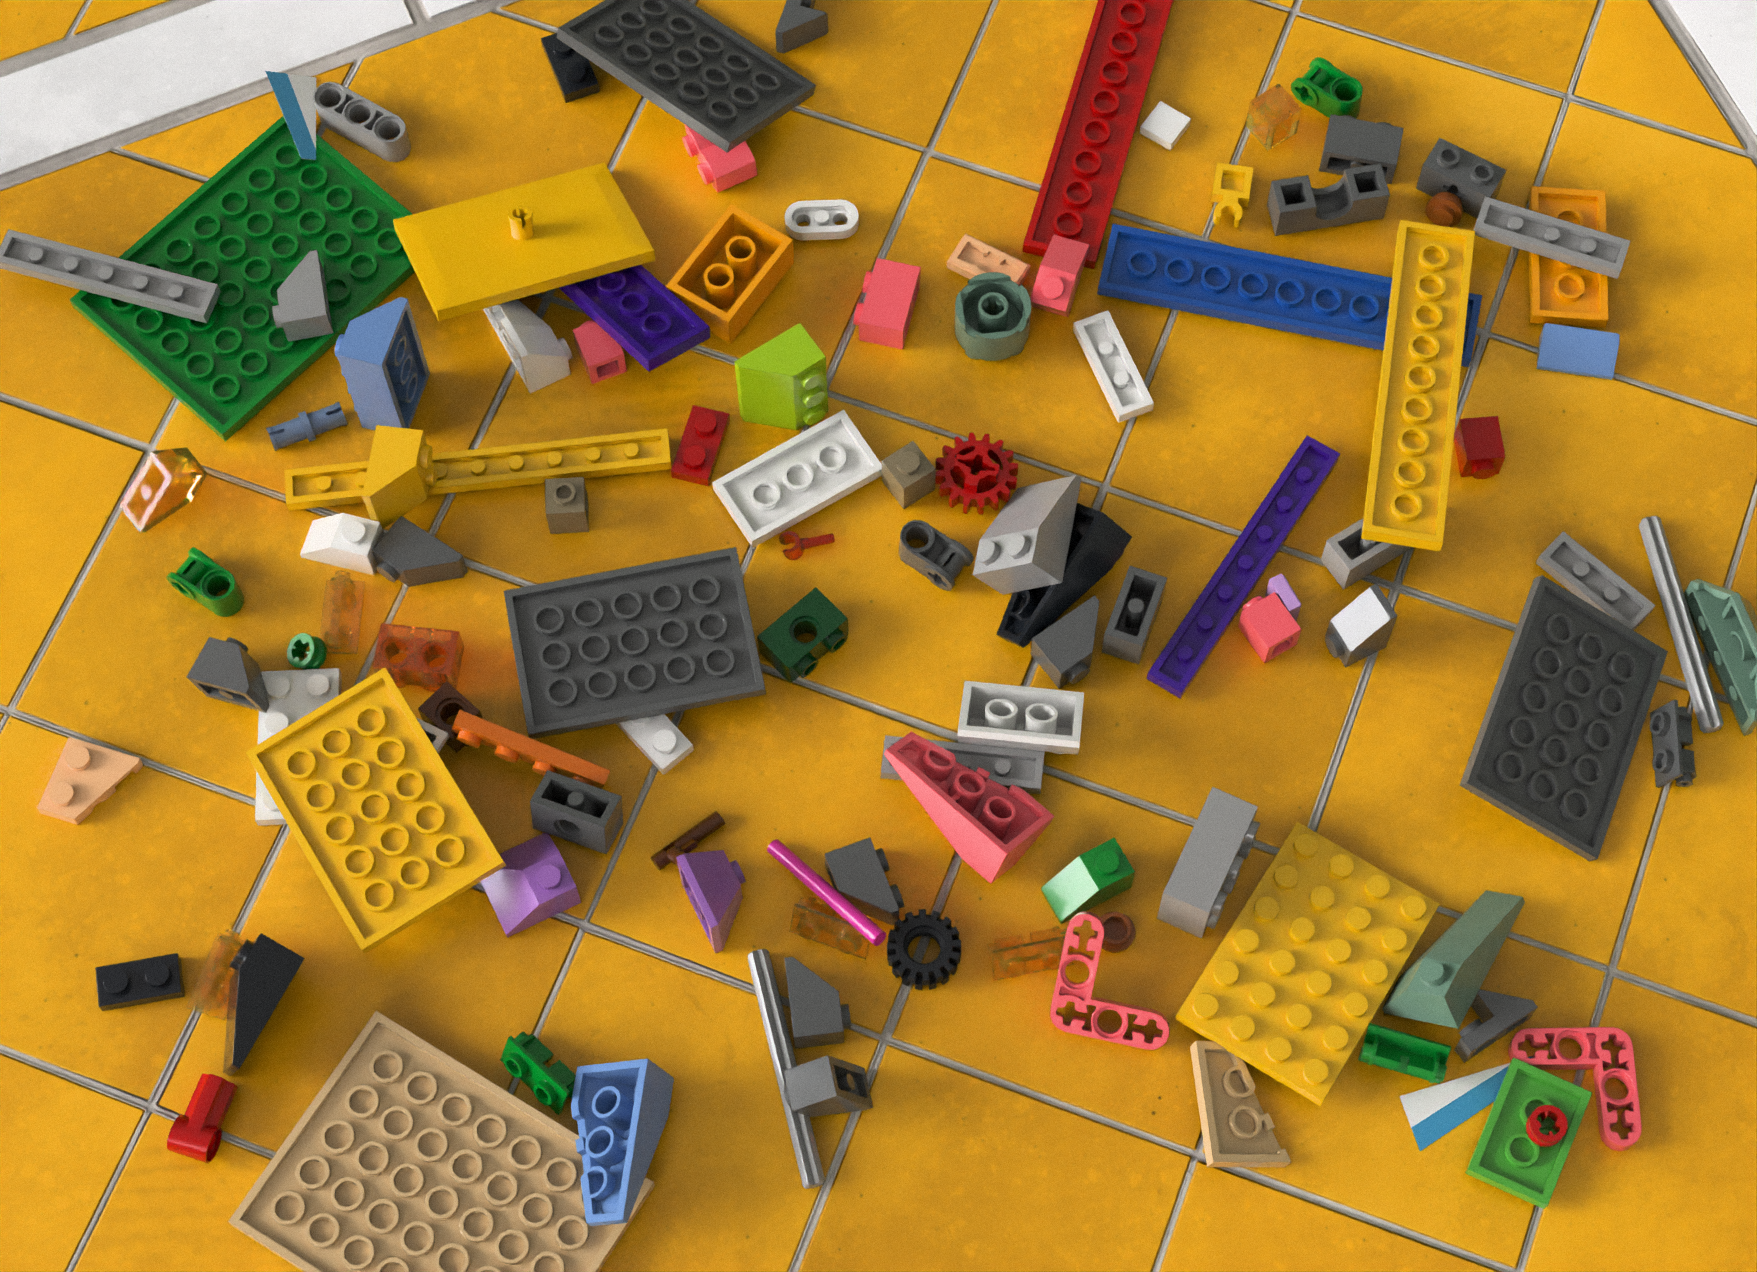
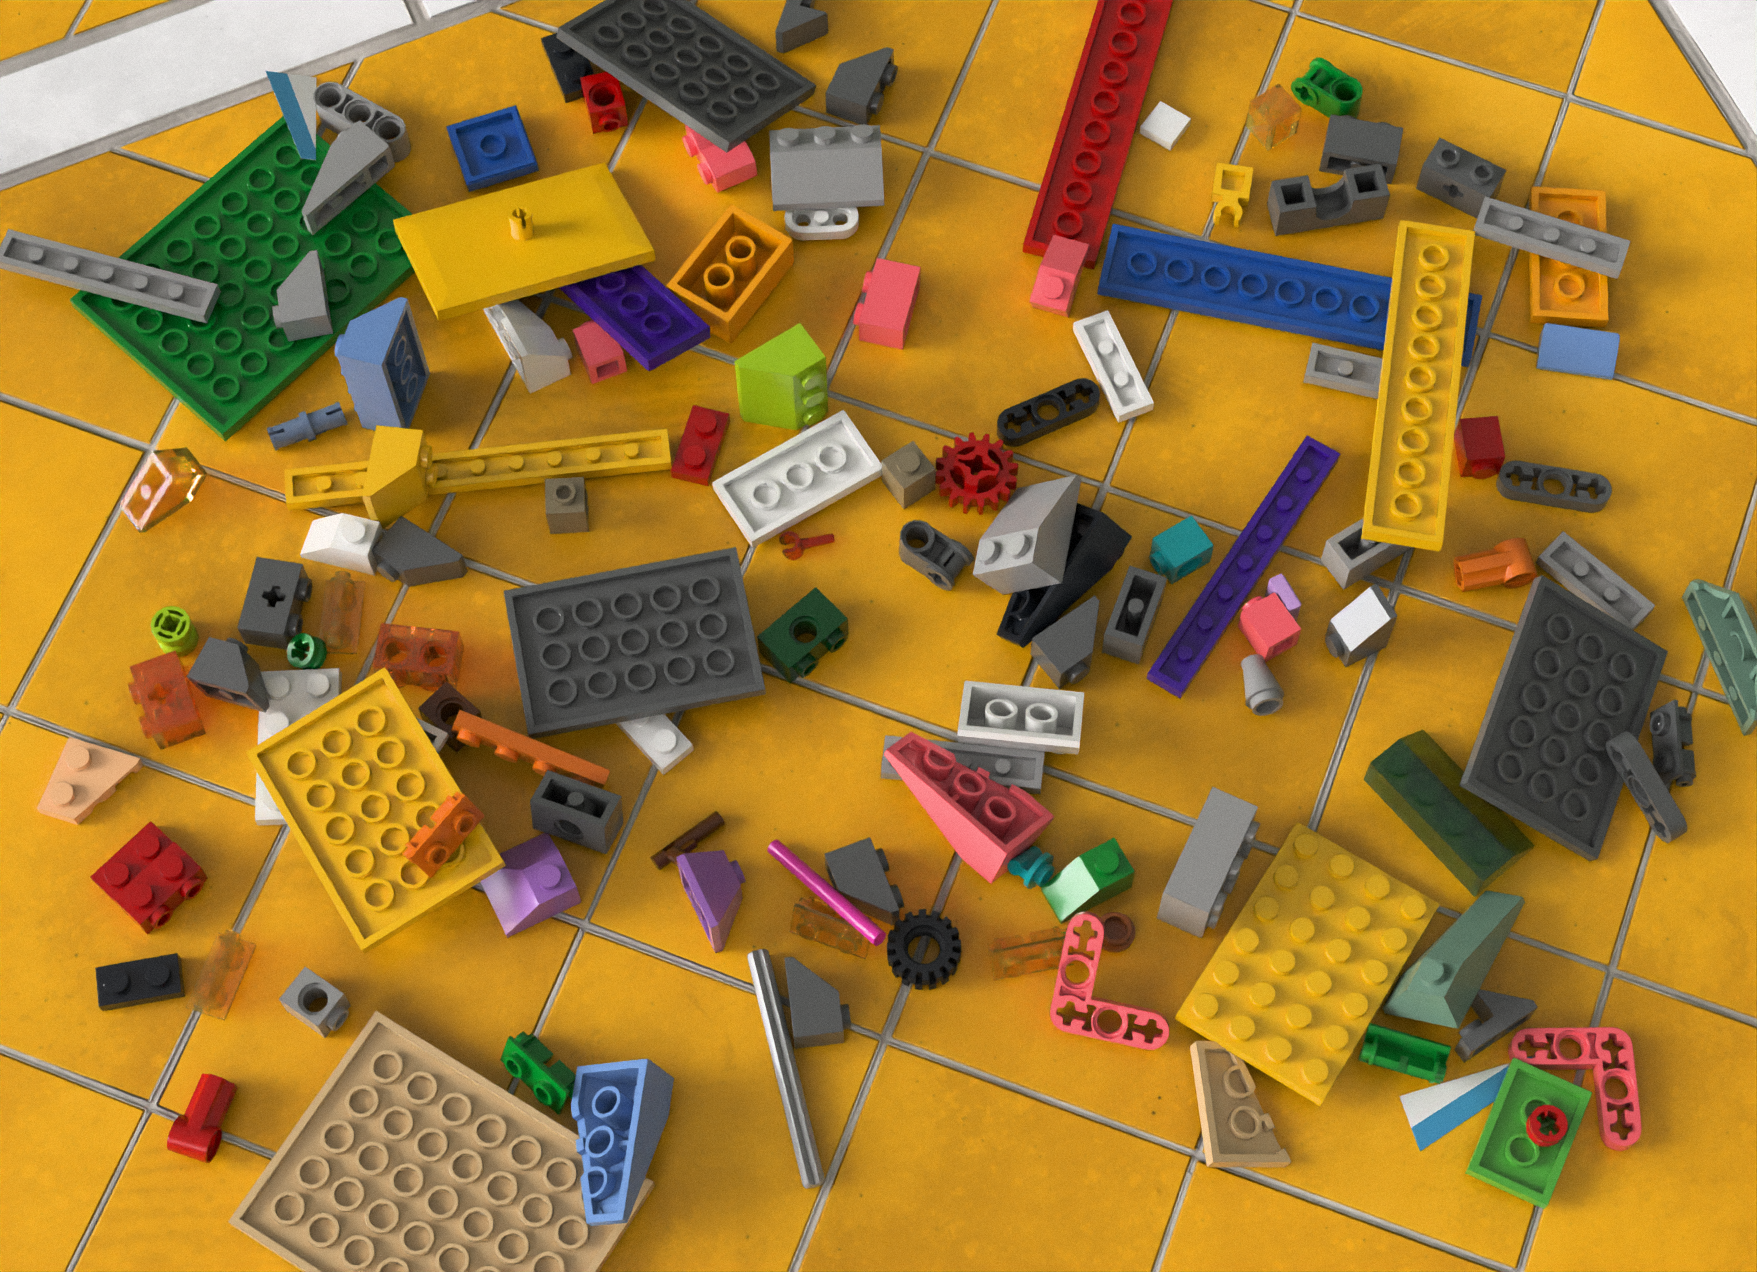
(150, 878): none -> red plate
(159, 680): none -> clear orange brick
(179, 638): none -> lime wheel
(202, 580): green piece -> none
(255, 989): black slope -> none
(274, 603): none -> dark grey brick
(304, 991): none -> light grey brick
(349, 169): none -> light grey slope
(454, 822): none -> orange hinge
(492, 148): none -> blue plate
(599, 90): none -> red brick
(826, 167): none -> light grey slope
(827, 1087): dark grey slope -> none
(859, 86): none -> dark grey slope
(976, 257): light nougat plate -> none
(992, 317): sand green brick -> none
(1033, 867): none -> teal plate
(1077, 411): none -> black beam
(1180, 550): none -> teal brick
(1261, 688): none -> light grey cone
(1343, 370): none -> light grey plate
(1444, 209): dark orange plate -> none
(1456, 825): none -> clear green slope
(1505, 564): none -> orange piece
(1567, 477): none -> dark grey beam
(1646, 787): none -> dark grey beam
(1681, 625): light grey axle -> none

